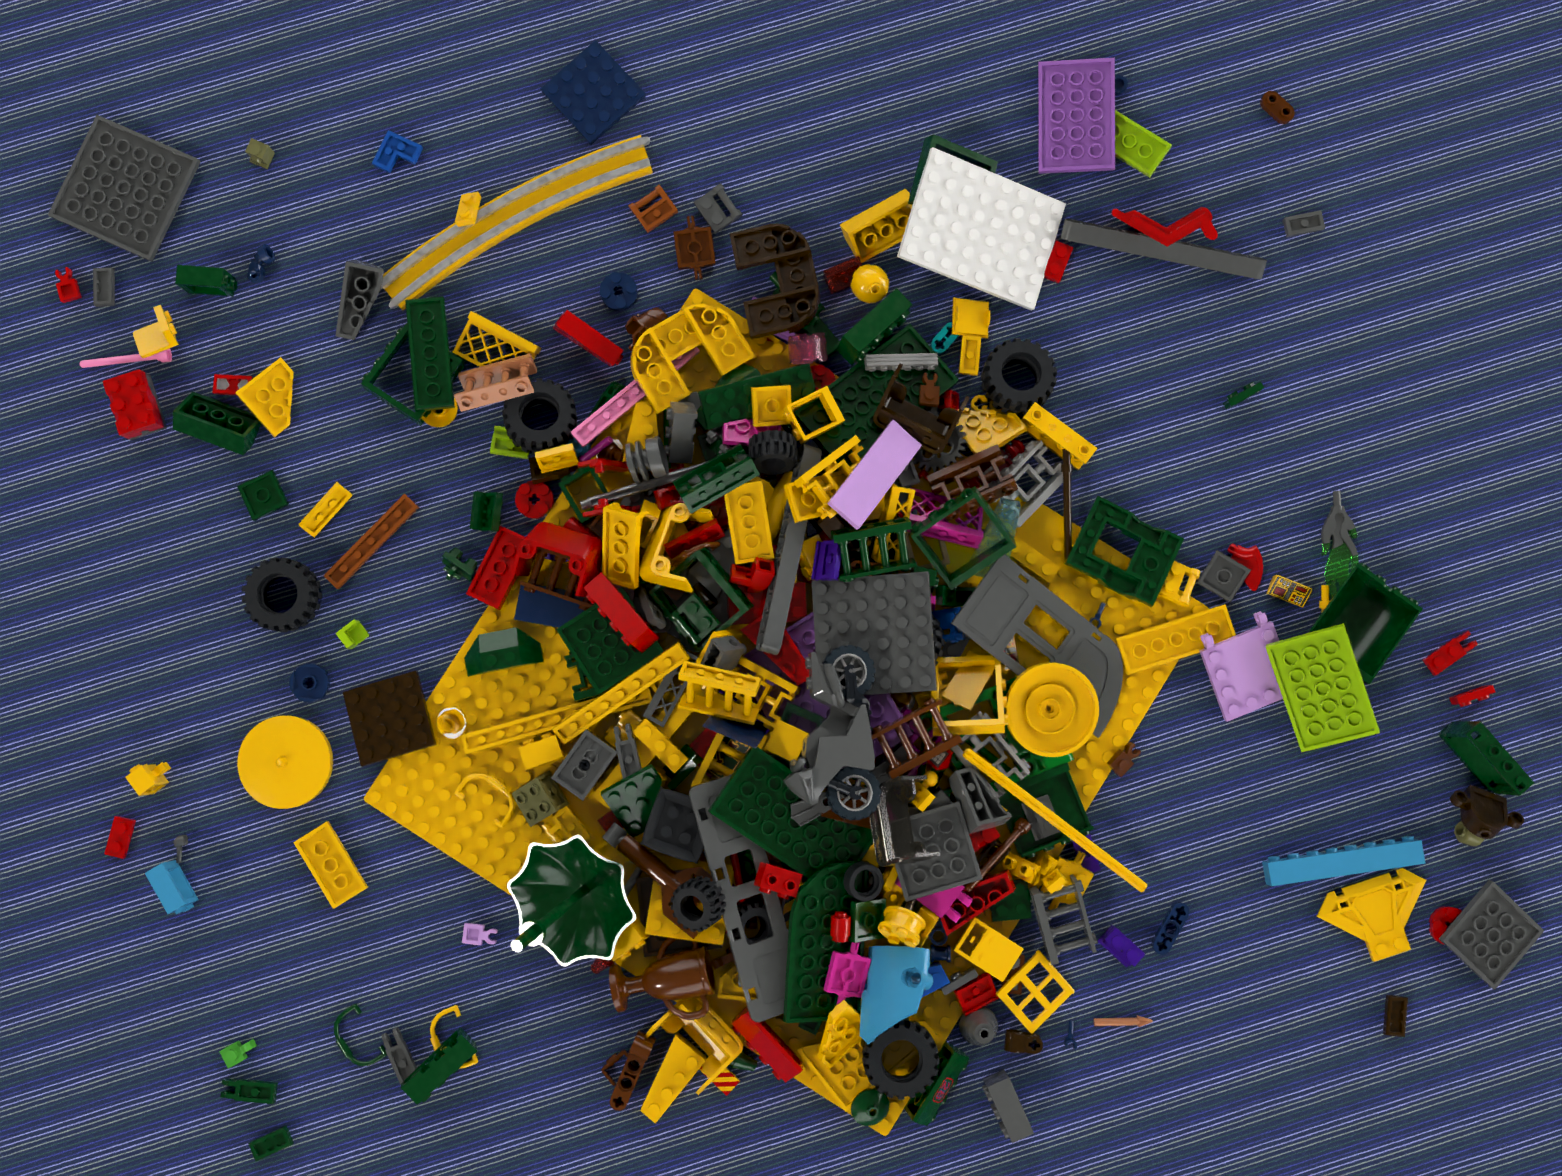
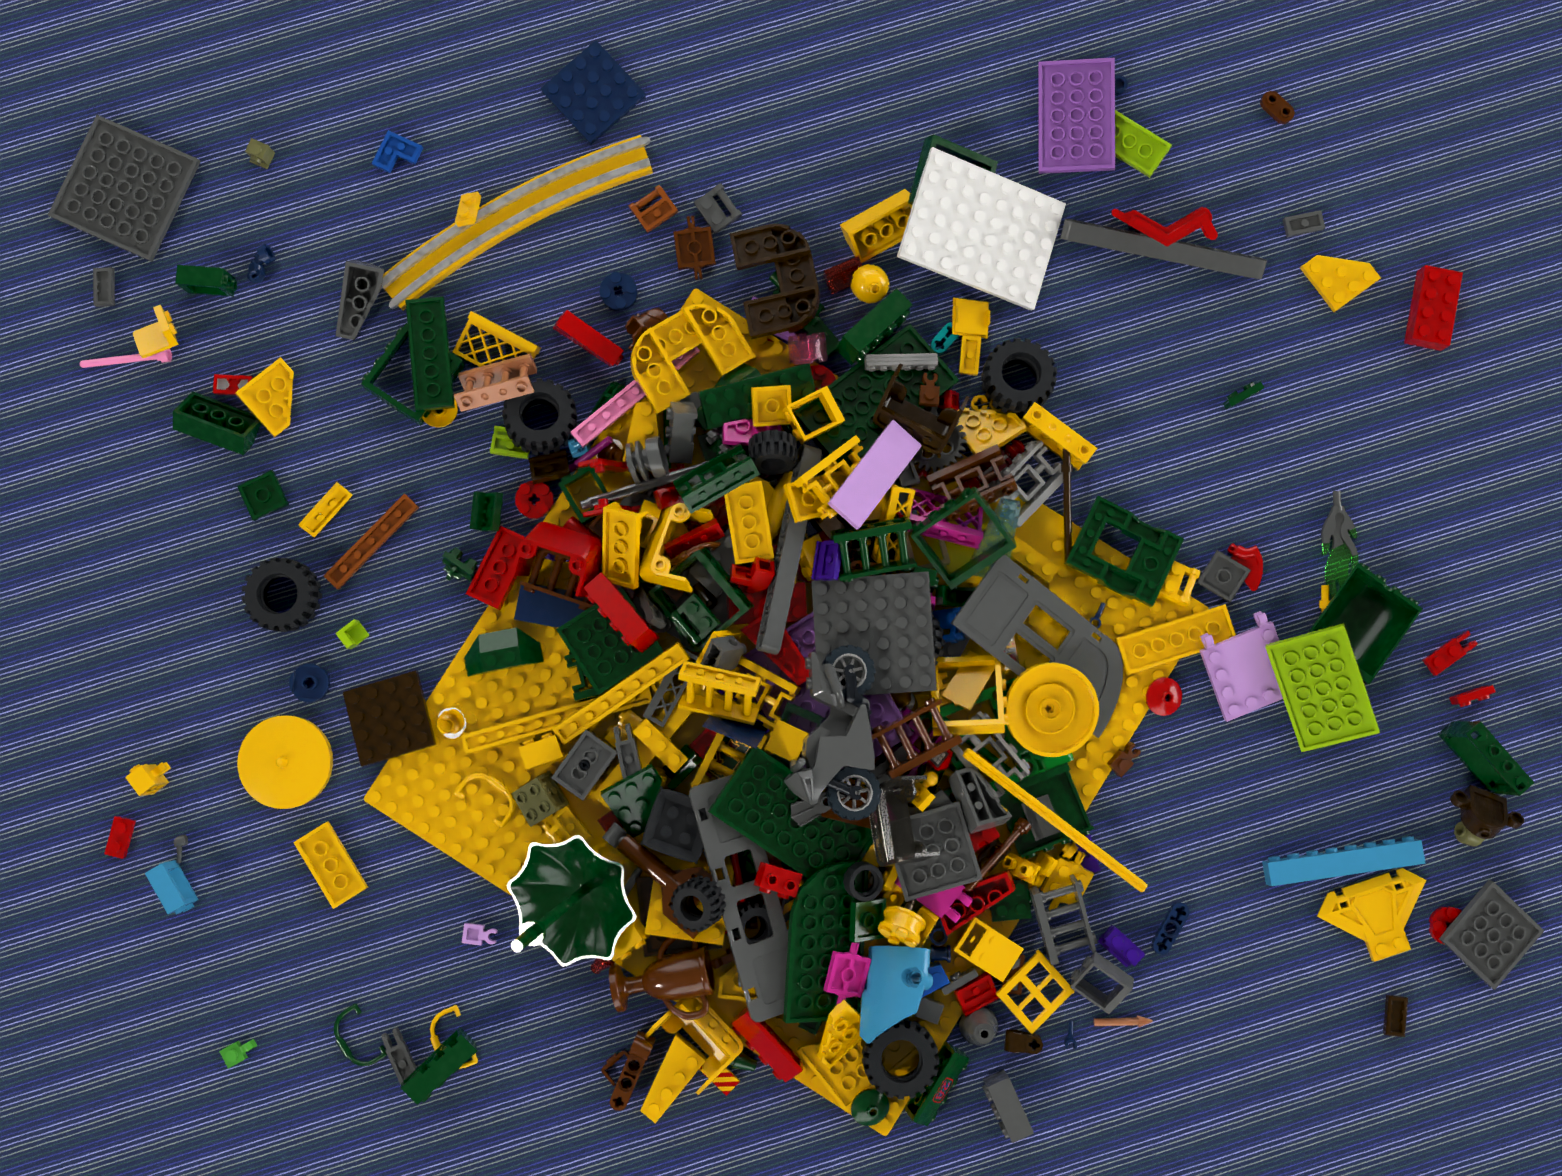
(68, 288): red plate -> none
(134, 404): red piece -> none
(251, 1091): dark green hinge -> none
(271, 1143): dark green plate -> none
(556, 458): yellow plate -> none
(840, 926): red brick -> none
(930, 1010): none -> dark grey brick
(1055, 881): yellow bracket -> none
(1057, 261): red plate -> none
(1069, 850): none -> yellow plate
(1097, 997): none -> dark grey window
(1156, 696): none -> red dish
(1289, 590): slope -> none
(1339, 278): none -> yellow plate
(1433, 308): none -> red brick

